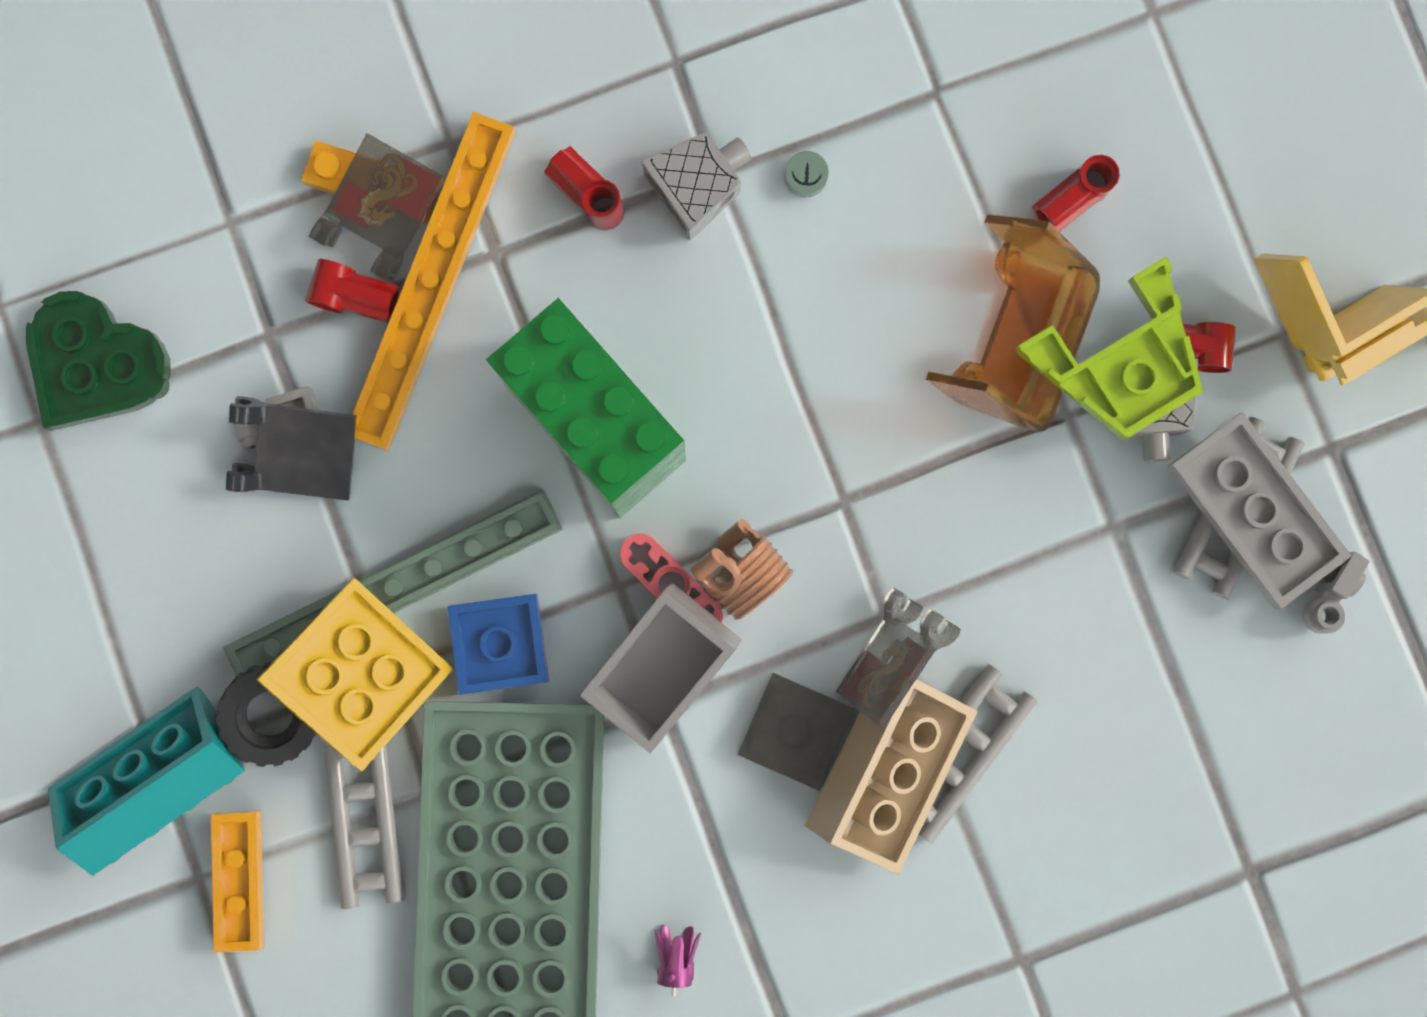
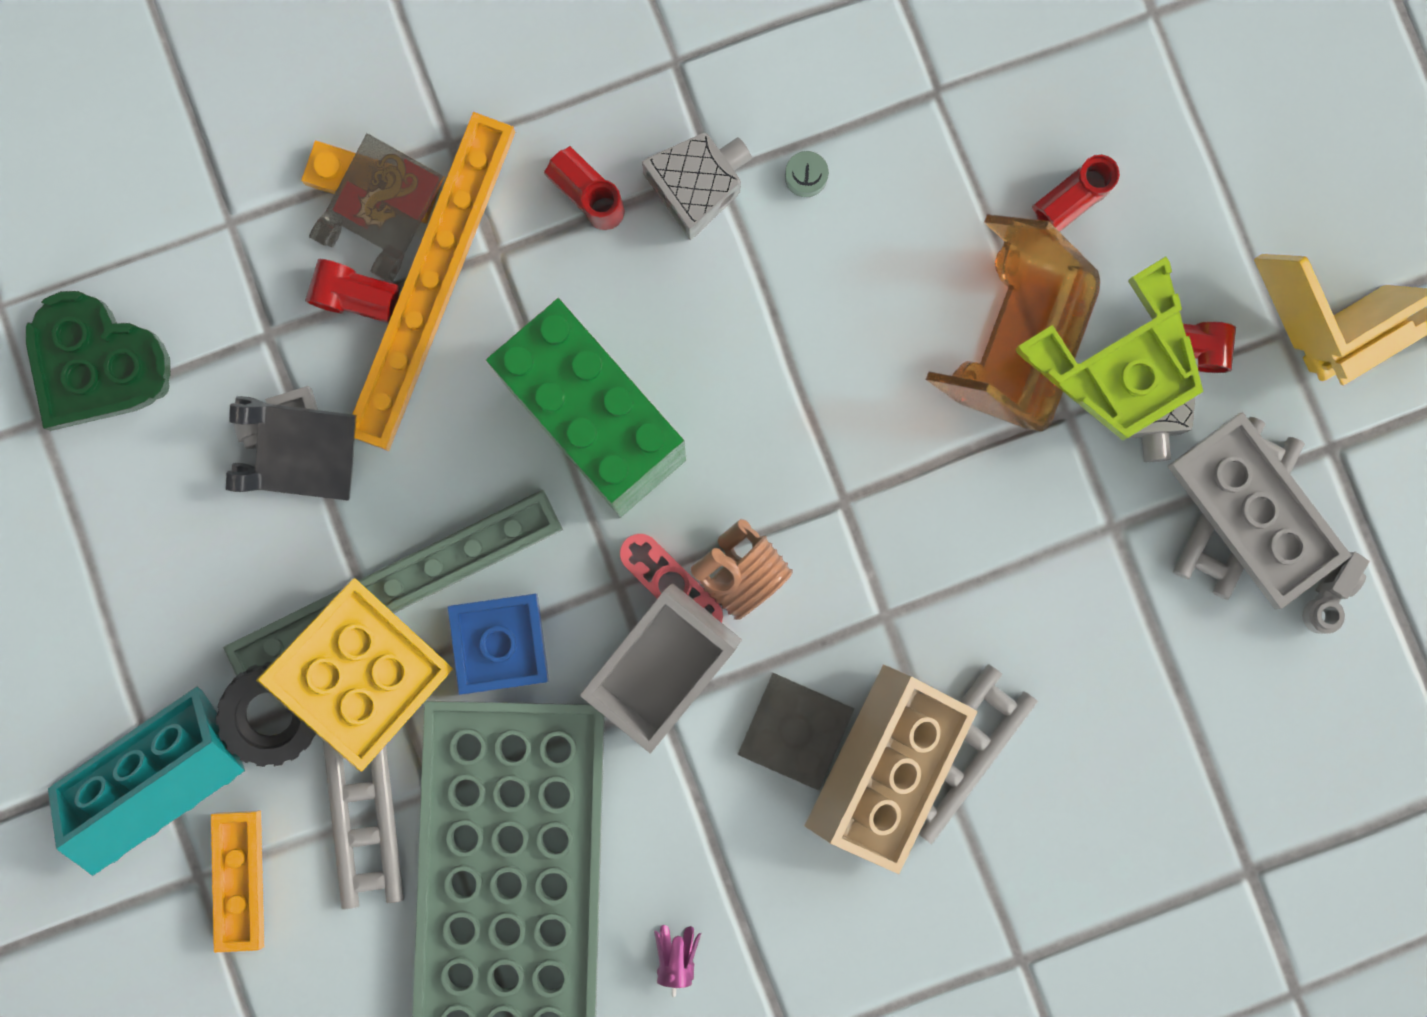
(894, 657): clear smoke flag -> none

